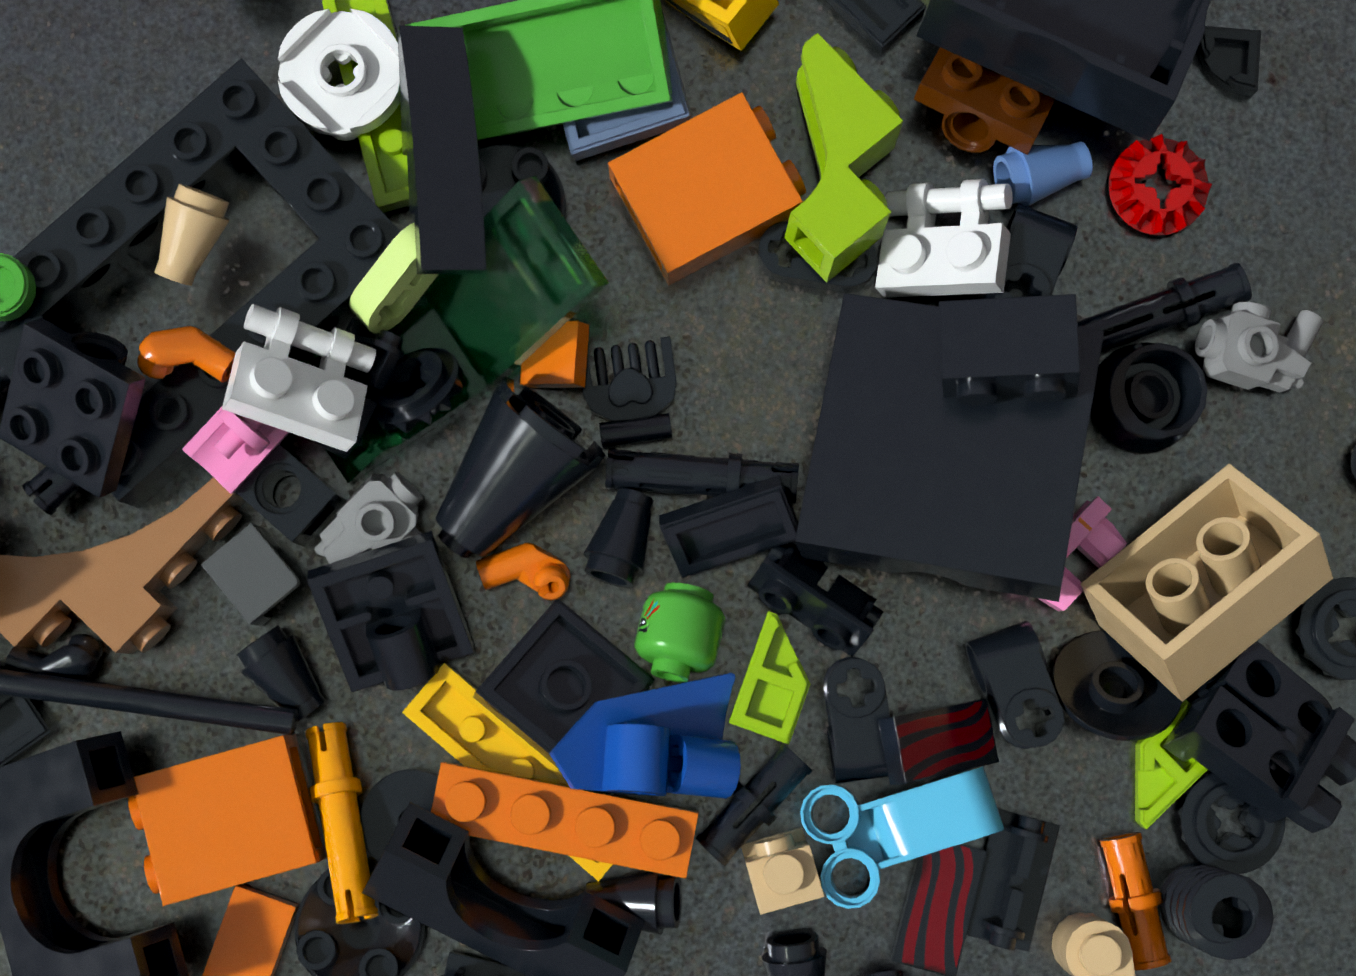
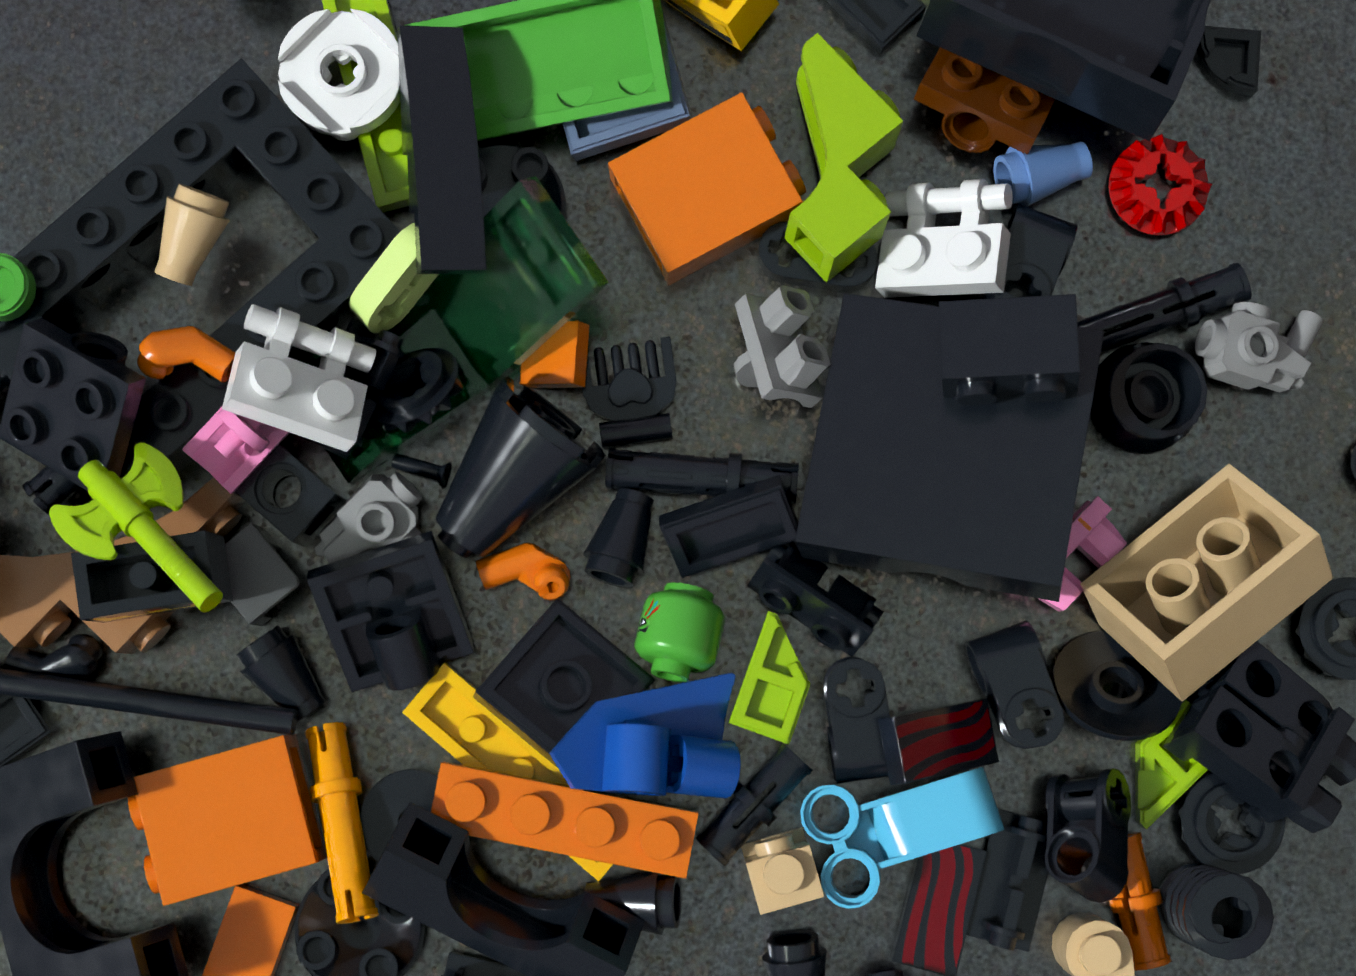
(126, 507): none -> lime piece
(138, 586): none -> black brick
(423, 468): none -> black piece
(778, 353): none -> light grey hips
(1086, 821): none -> black piece

